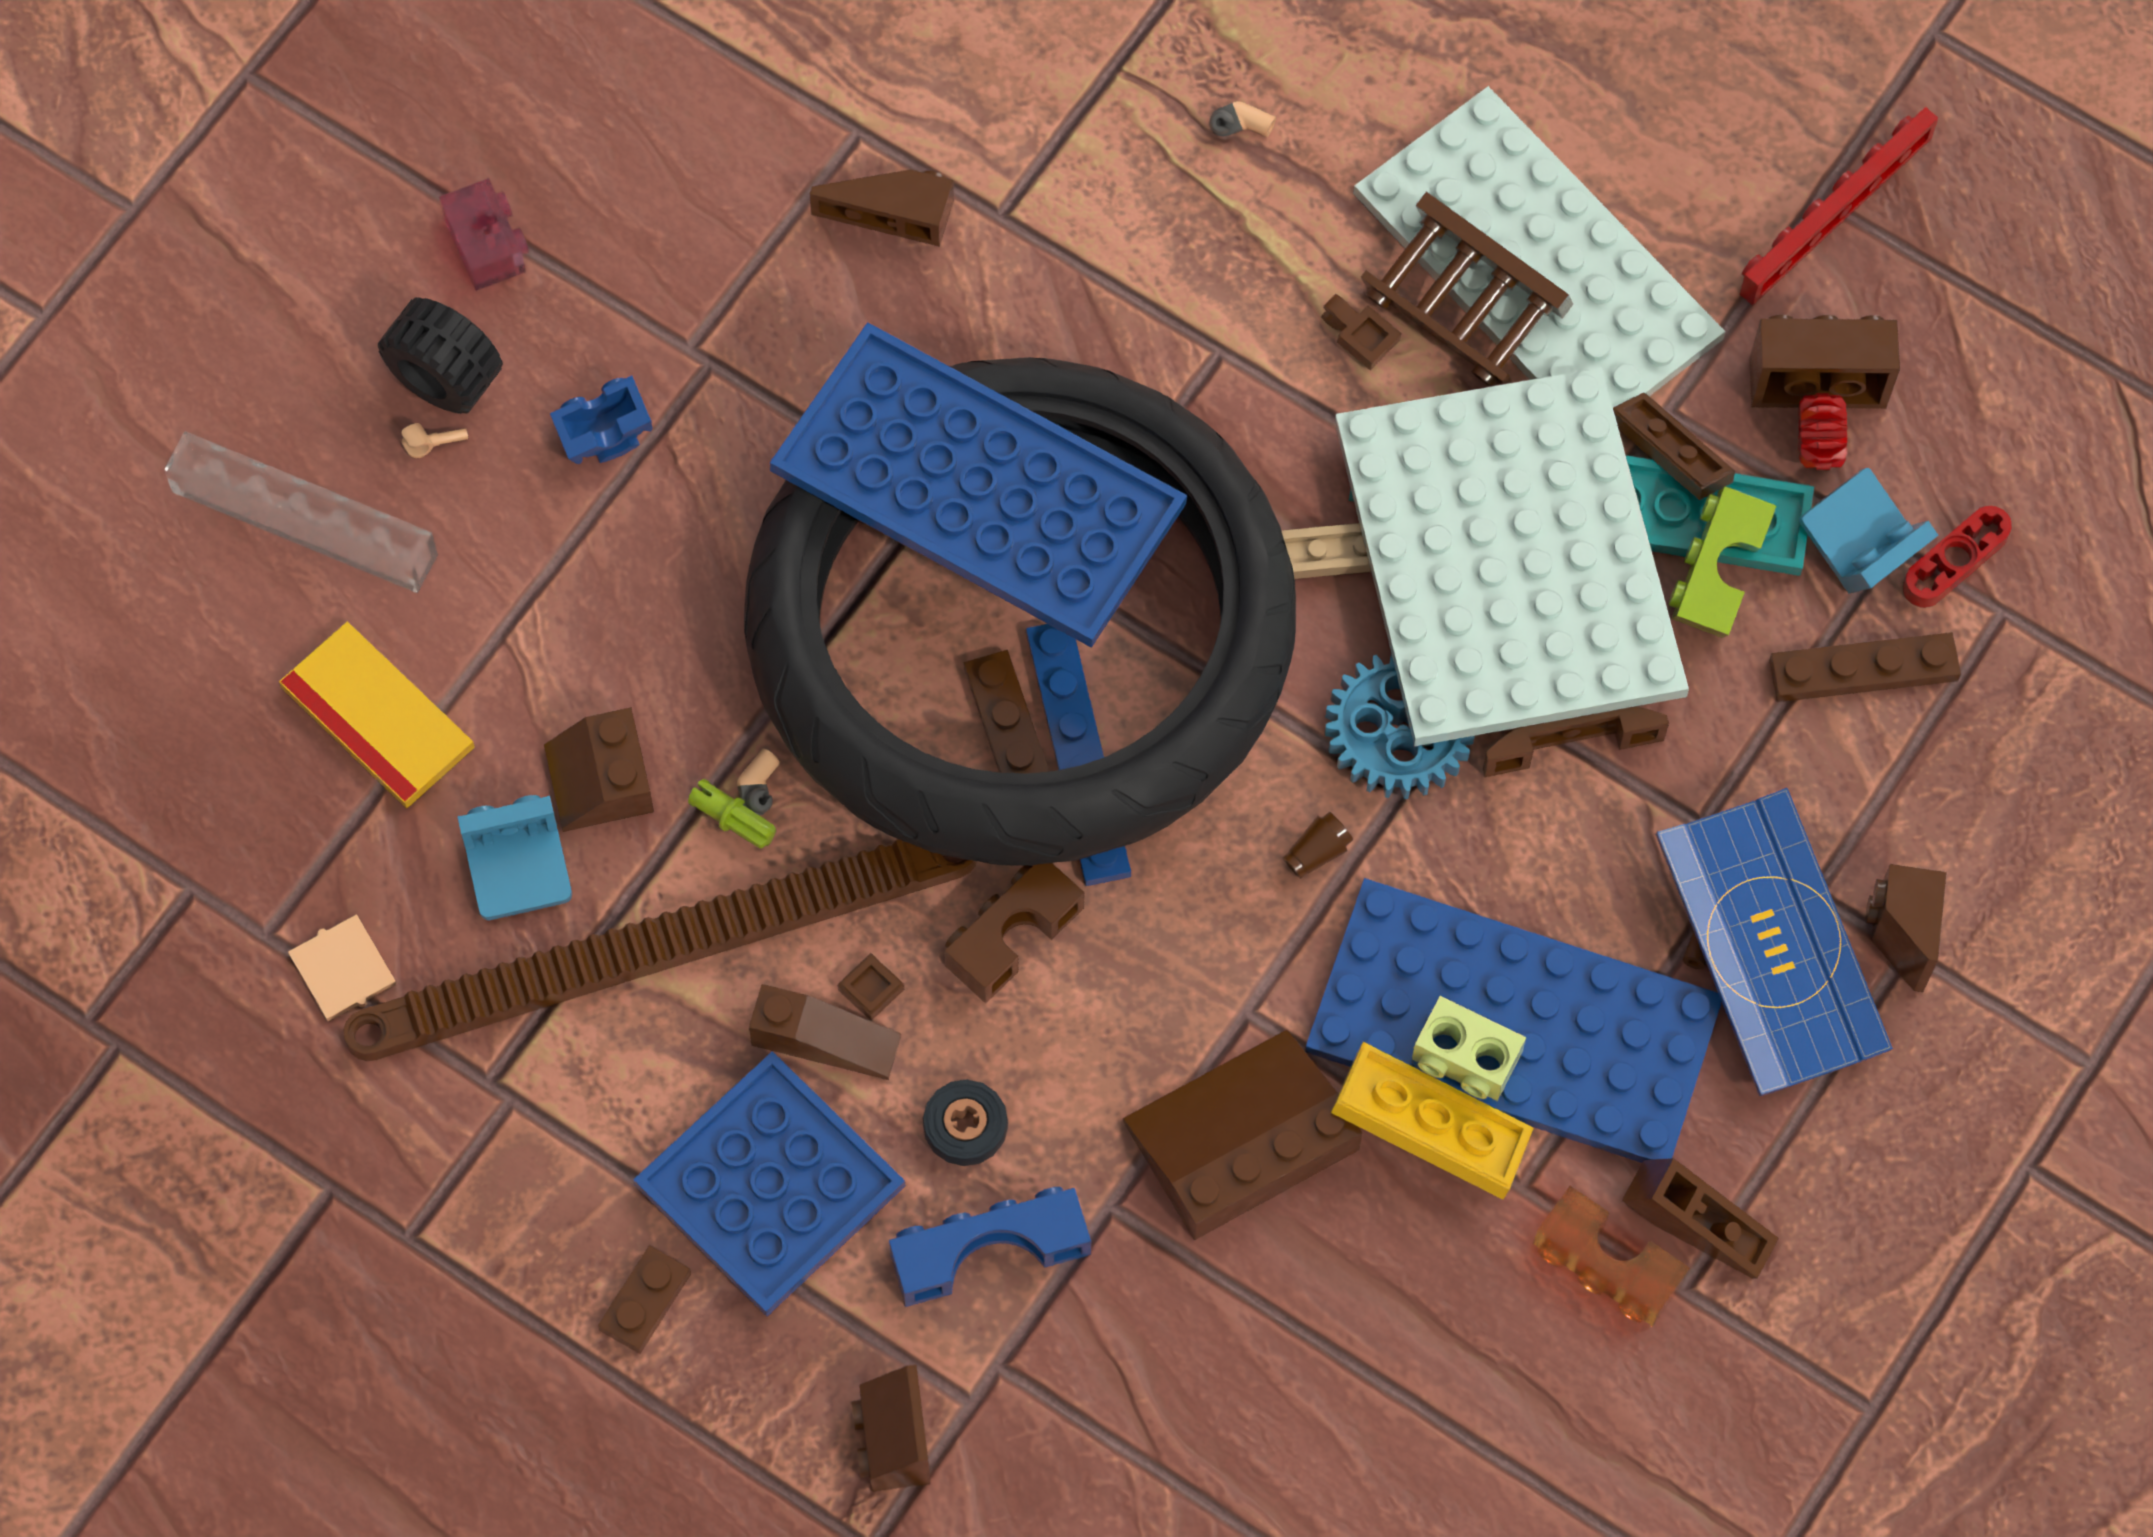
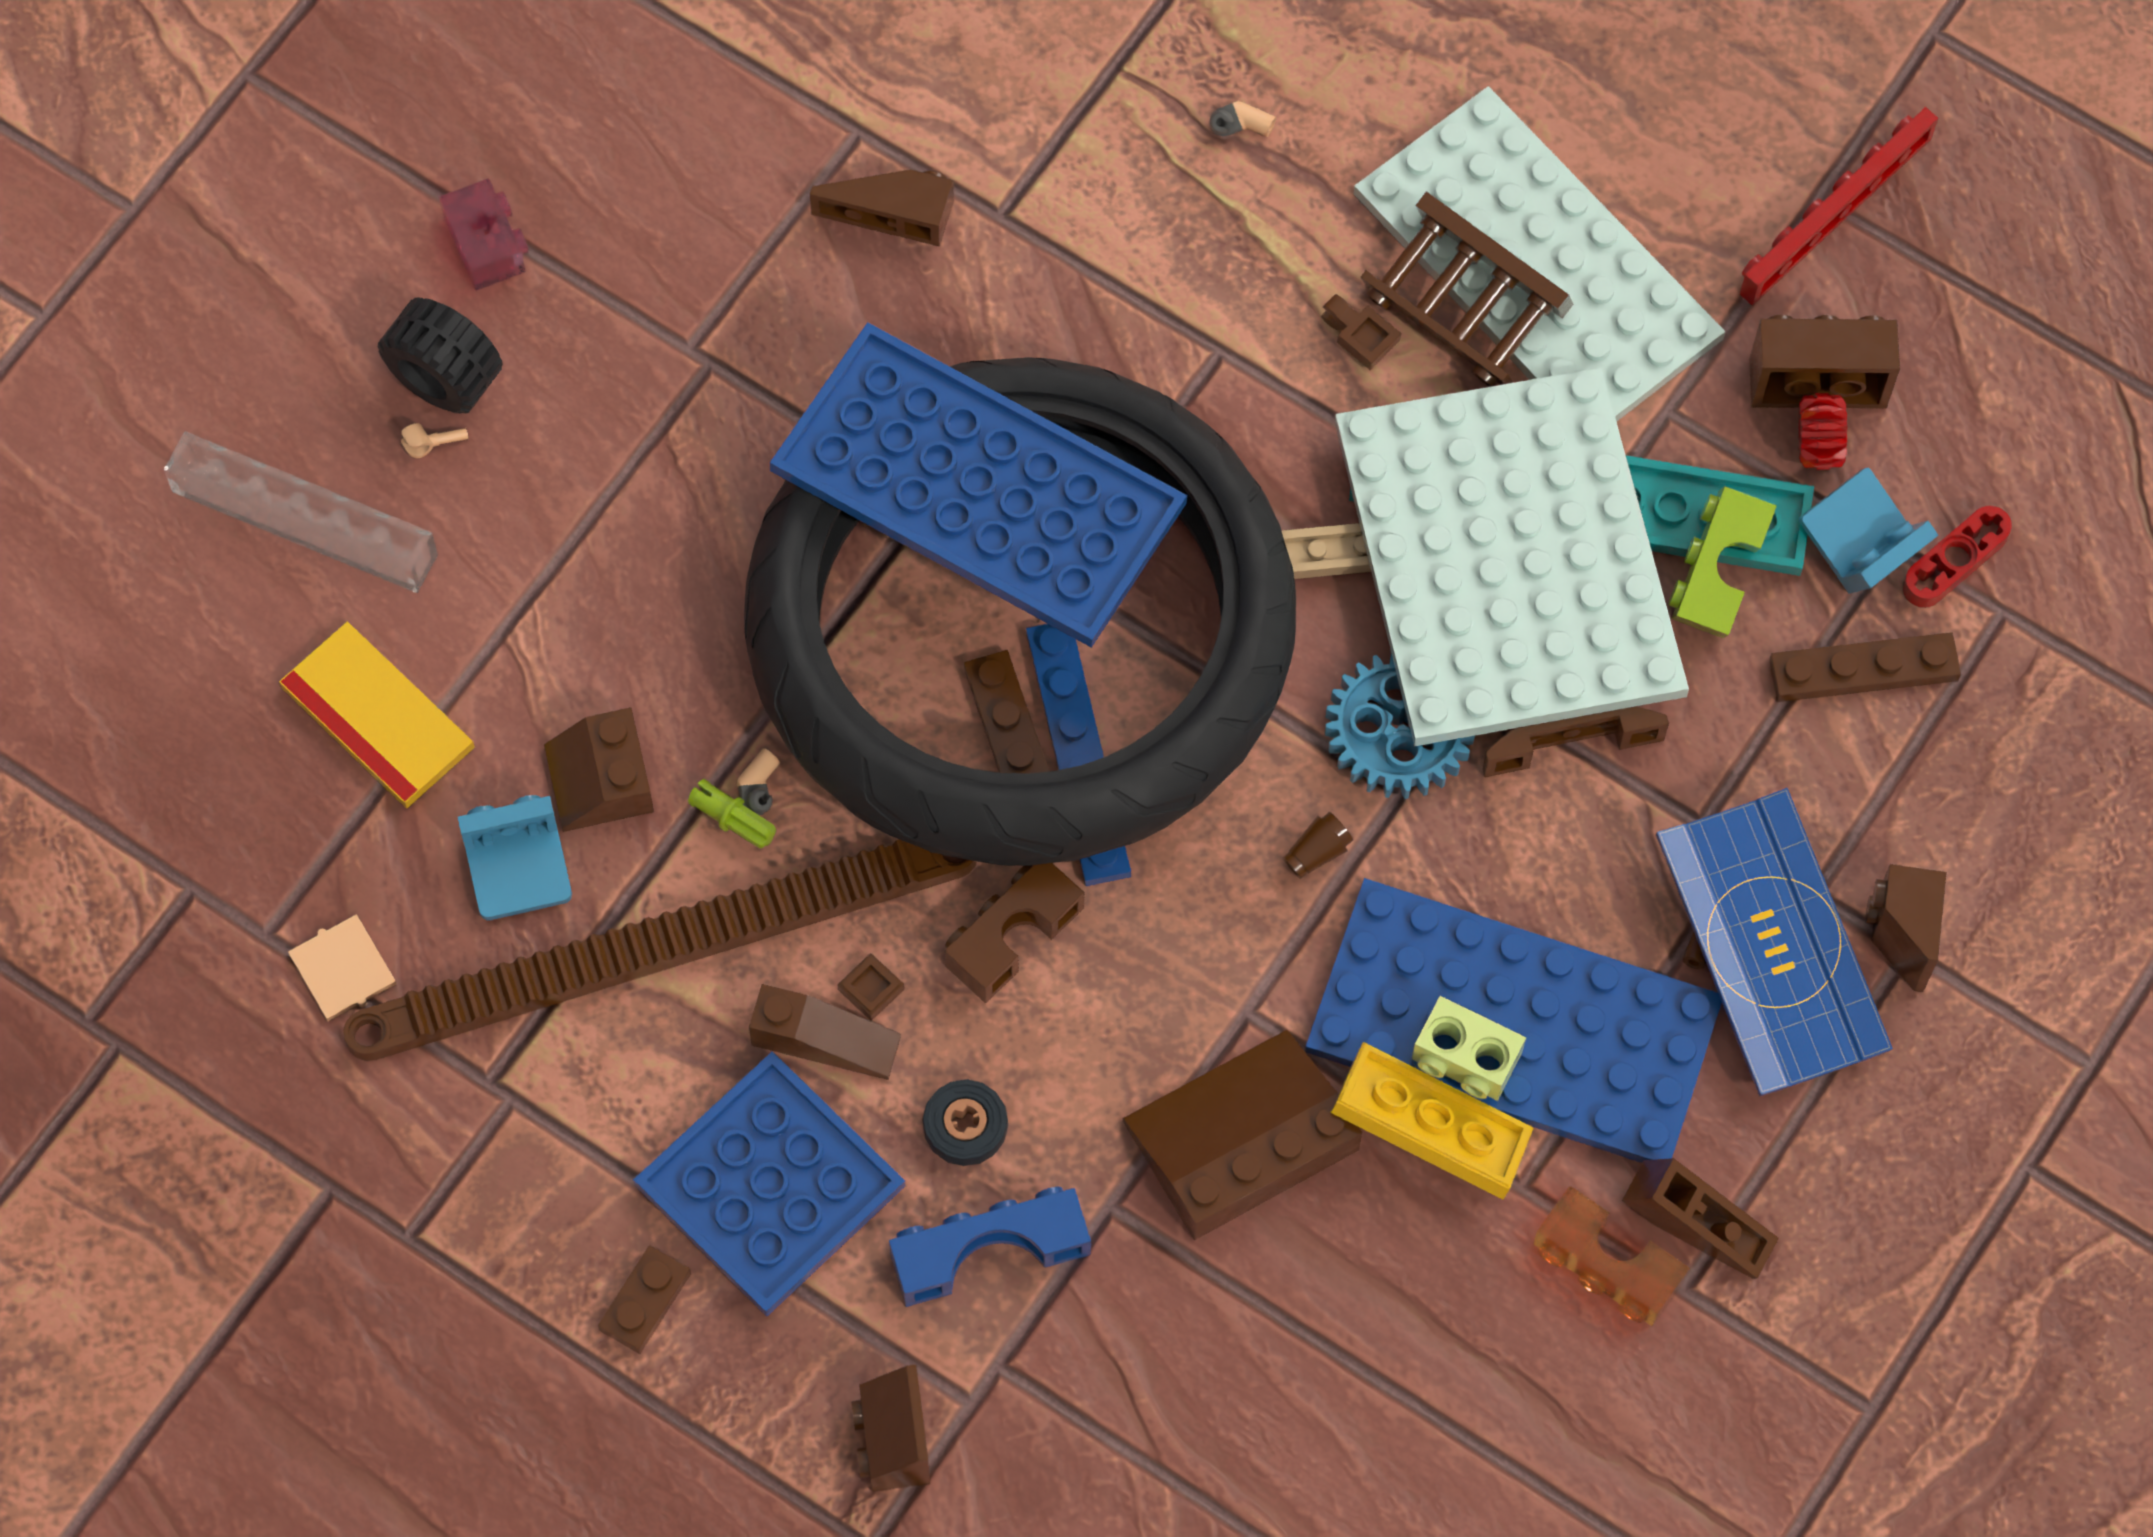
(603, 425): blue cylinder -> none
(1672, 446): reddish brown tile -> none

